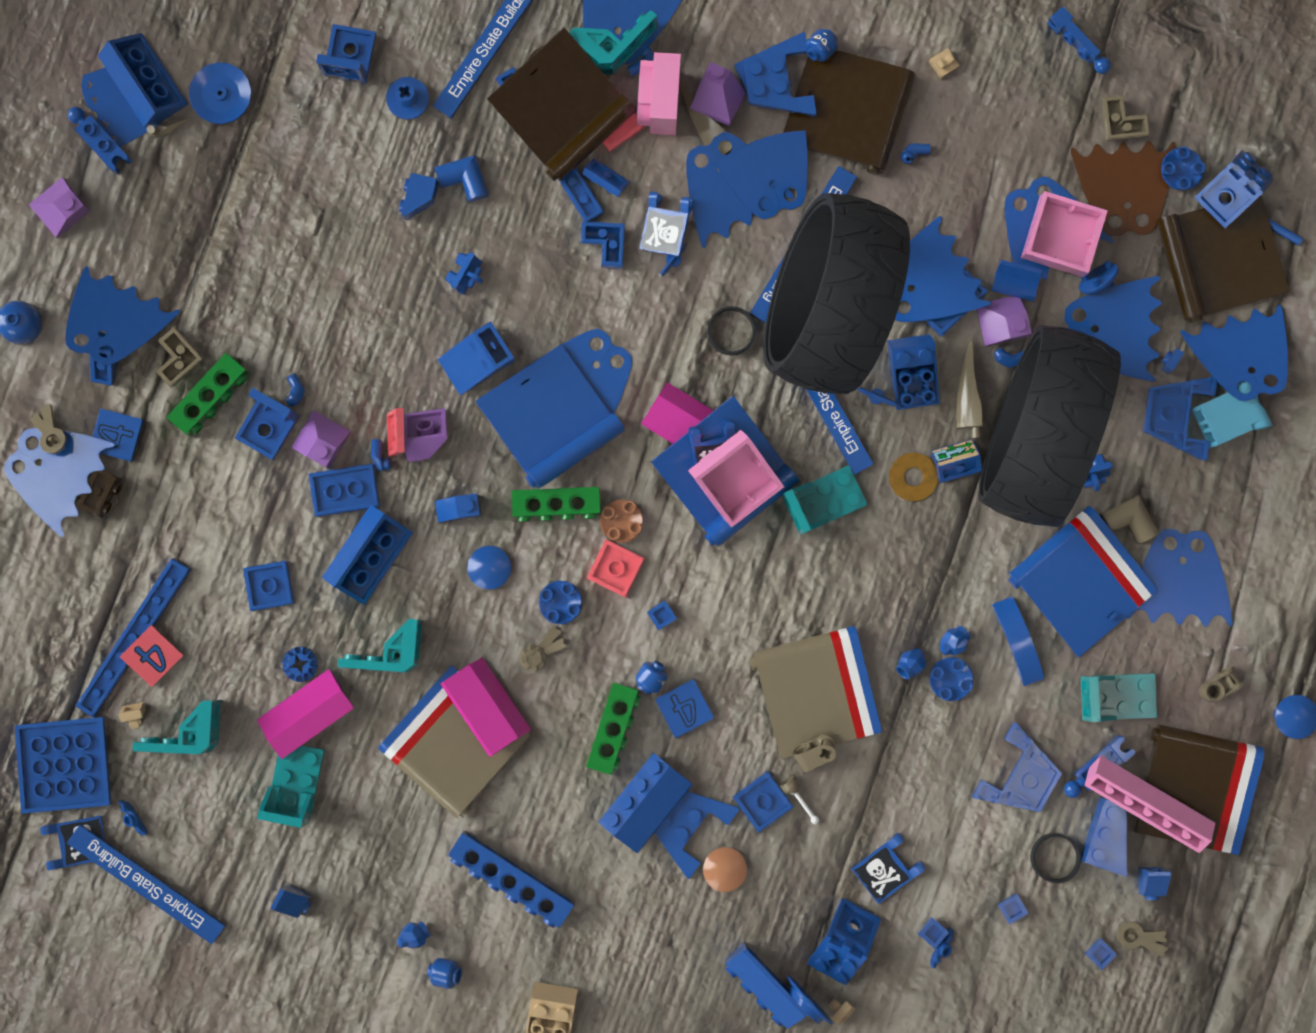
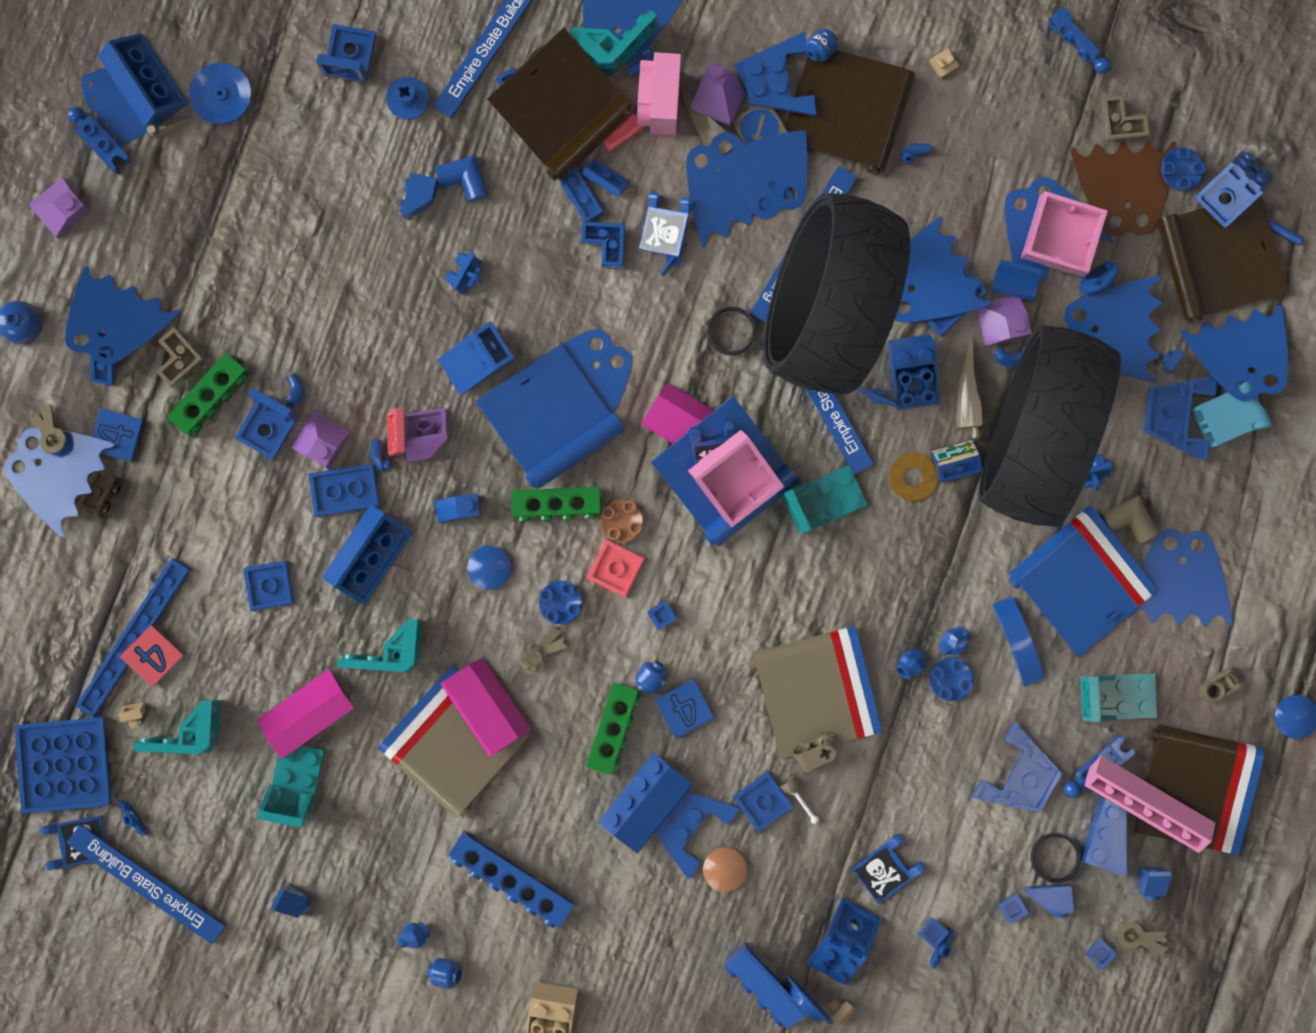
(309, 668): blue gear -> none
(757, 124): none -> blue tile
(1053, 898): none -> slope

